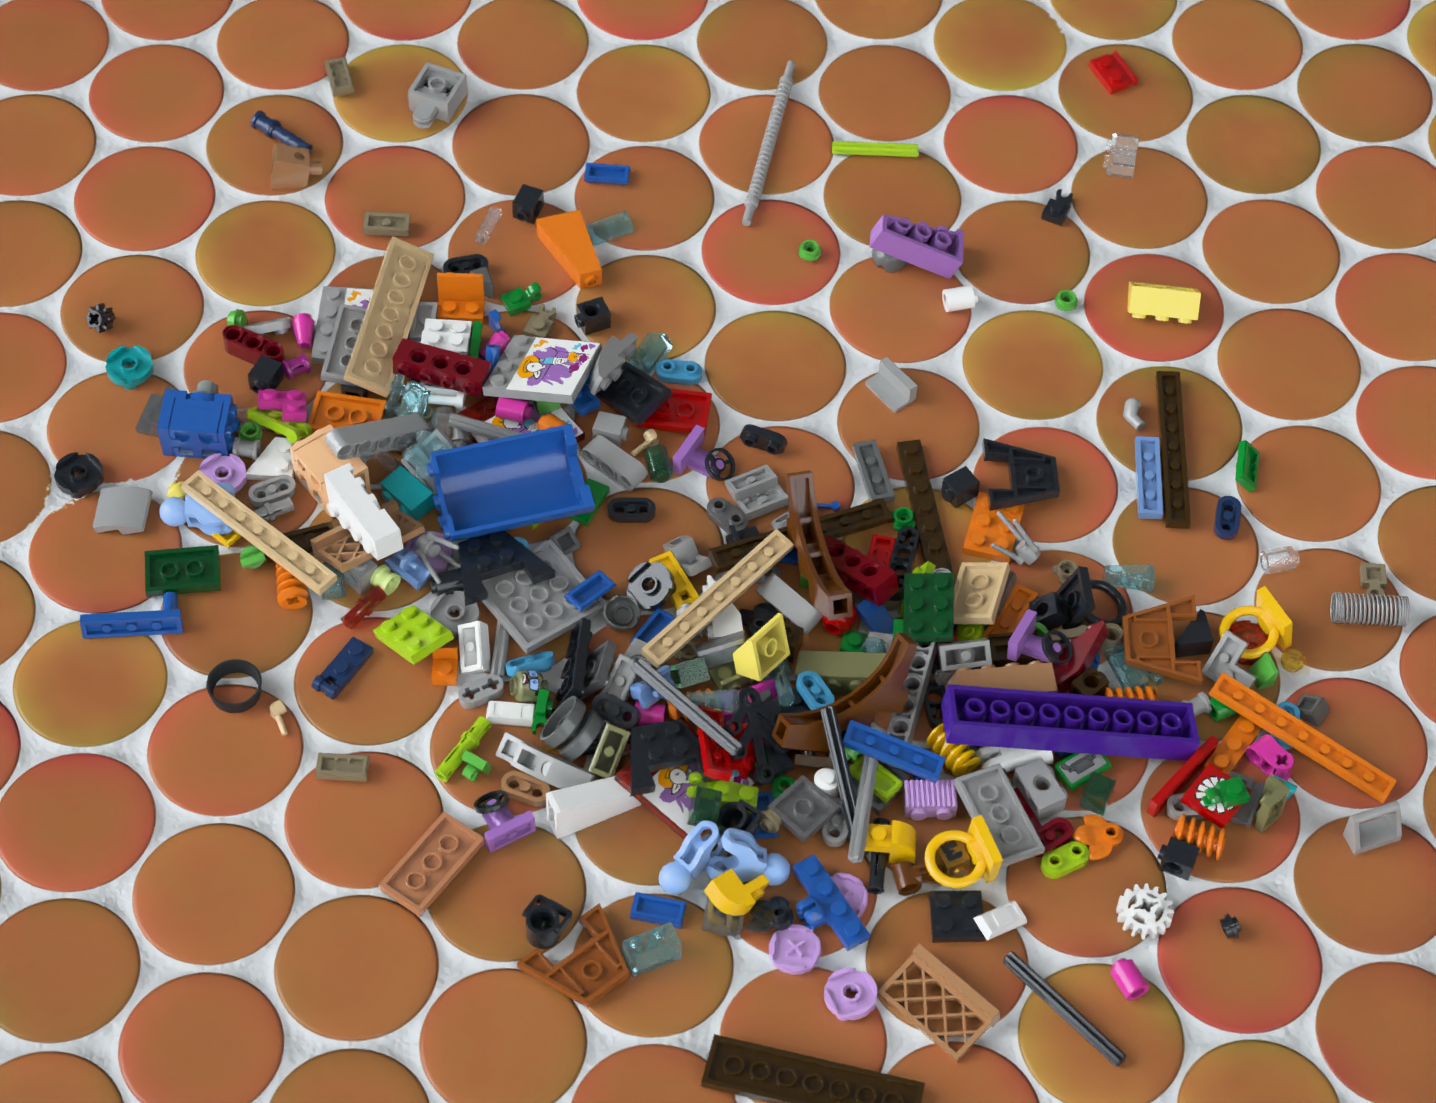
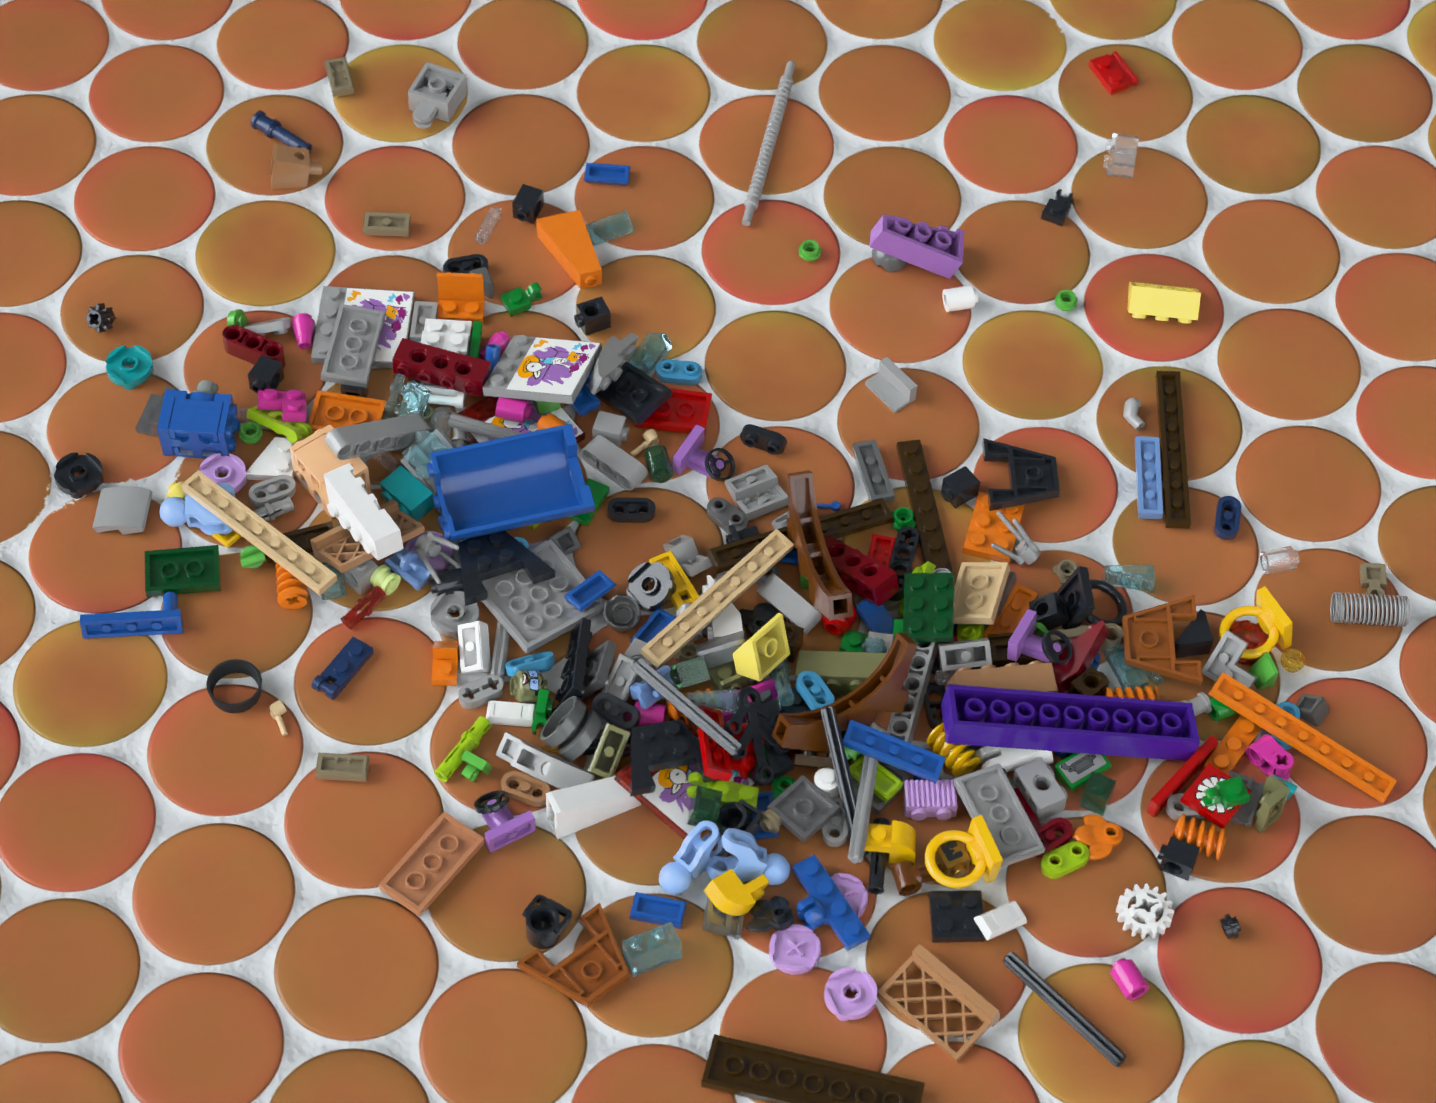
(246, 448): light grey bush -> none
(296, 366): magenta bush -> none
(388, 316): tan plate -> none
(413, 634): lime plate -> none
(494, 318): blue tile -> none
(540, 325): dark tan plate -> none
(875, 149): lime axle -> none
(1247, 466): green plate -> none
(1374, 832): light grey tile -> none

